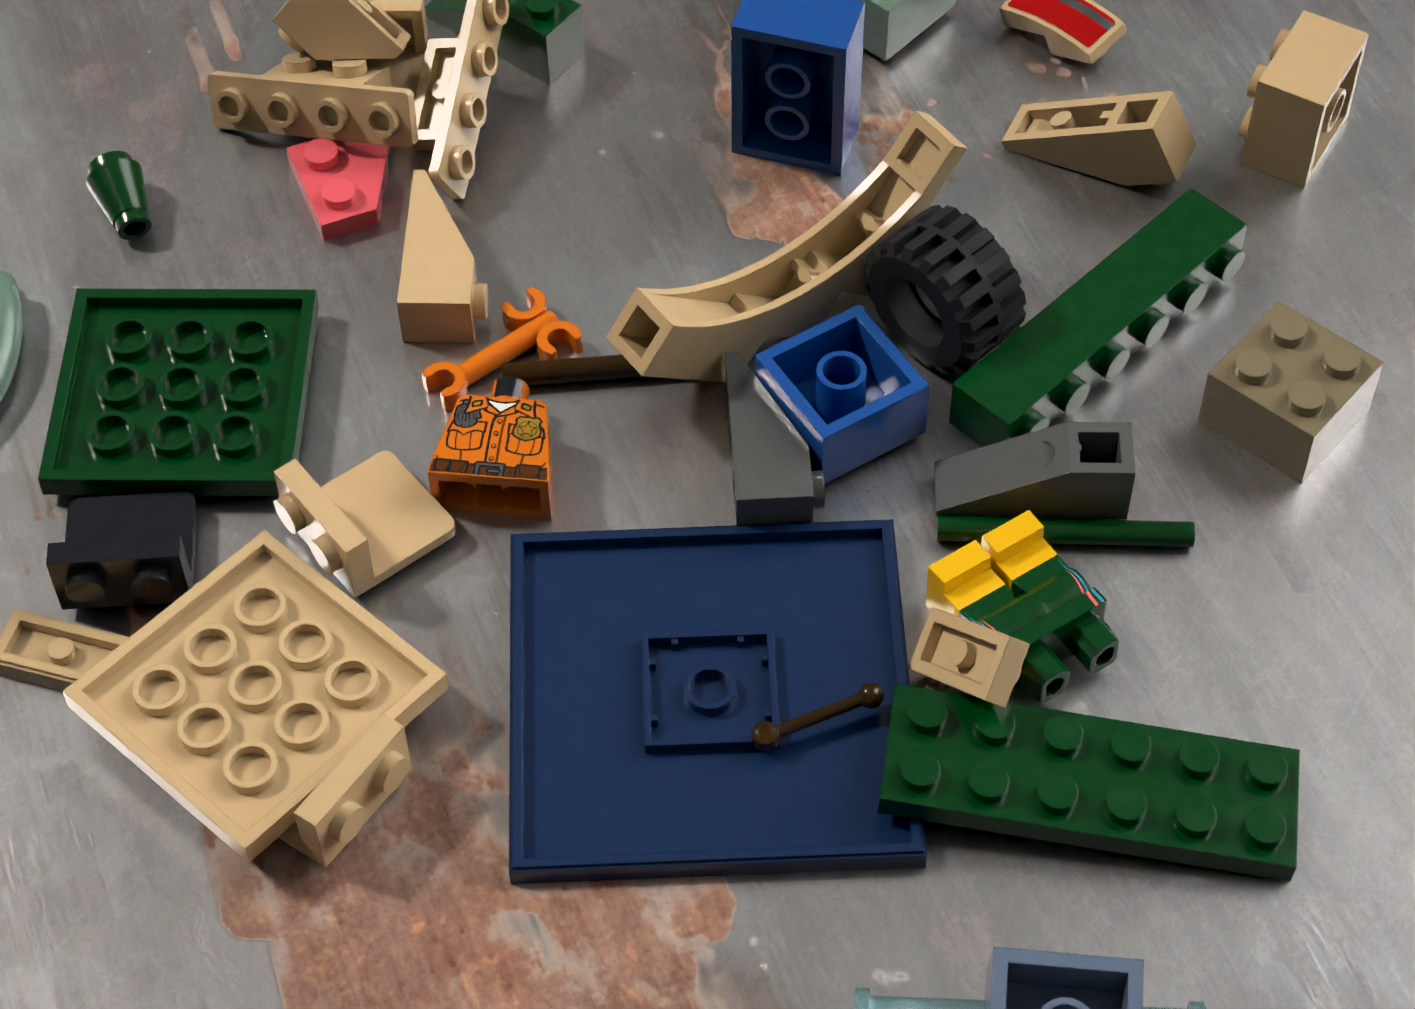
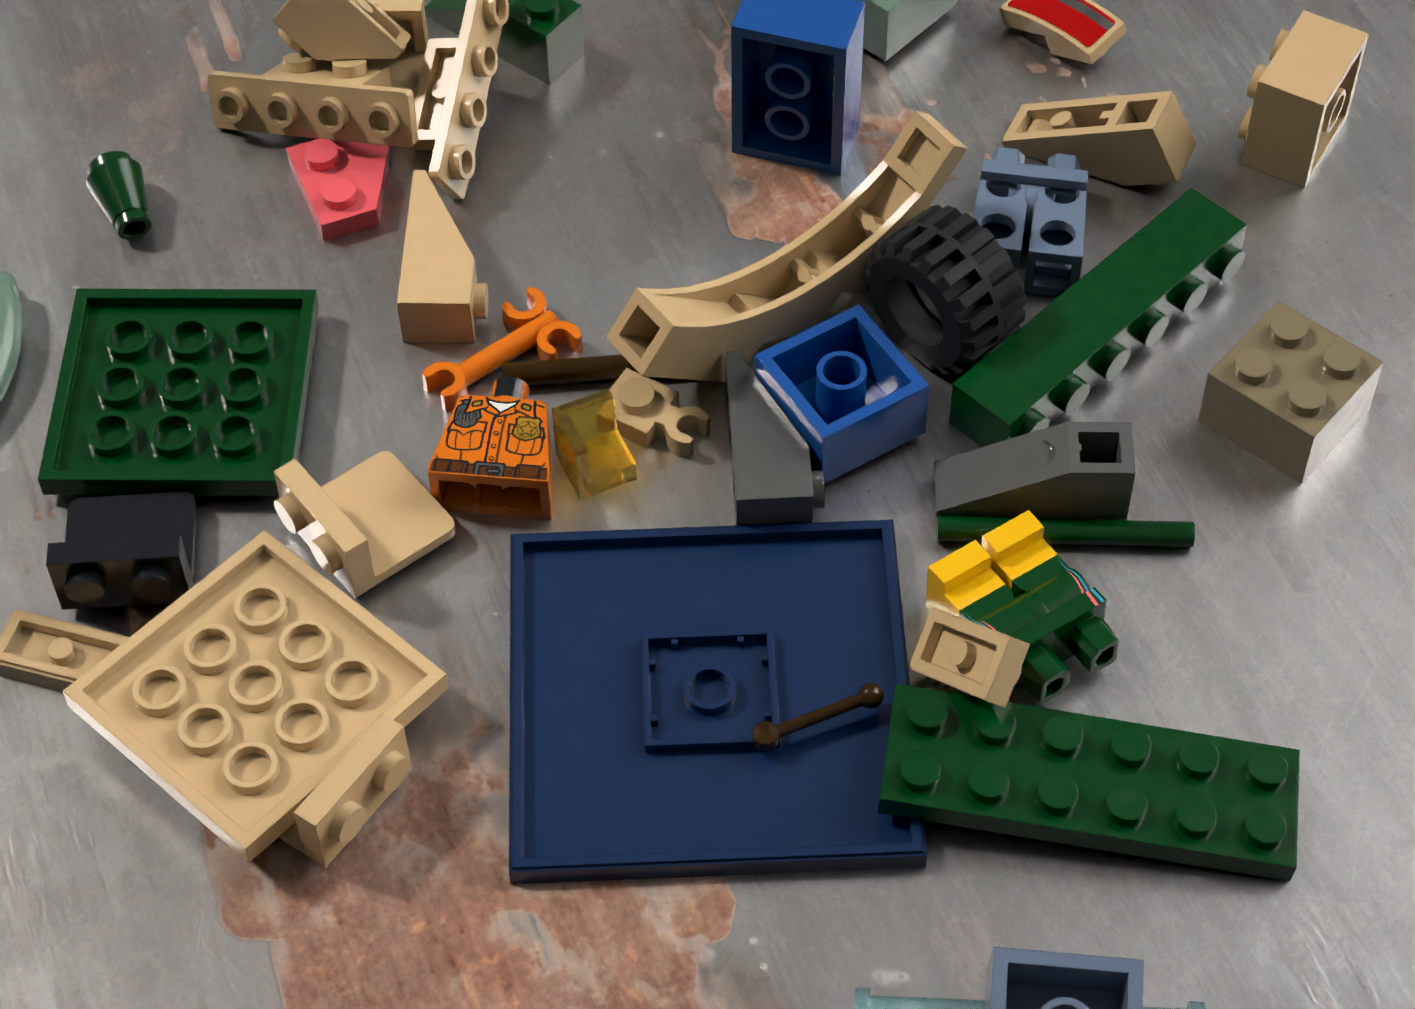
(591, 445): none -> clear yellow panel
(652, 410): none -> tan plate
(1036, 203): none -> sand blue hips

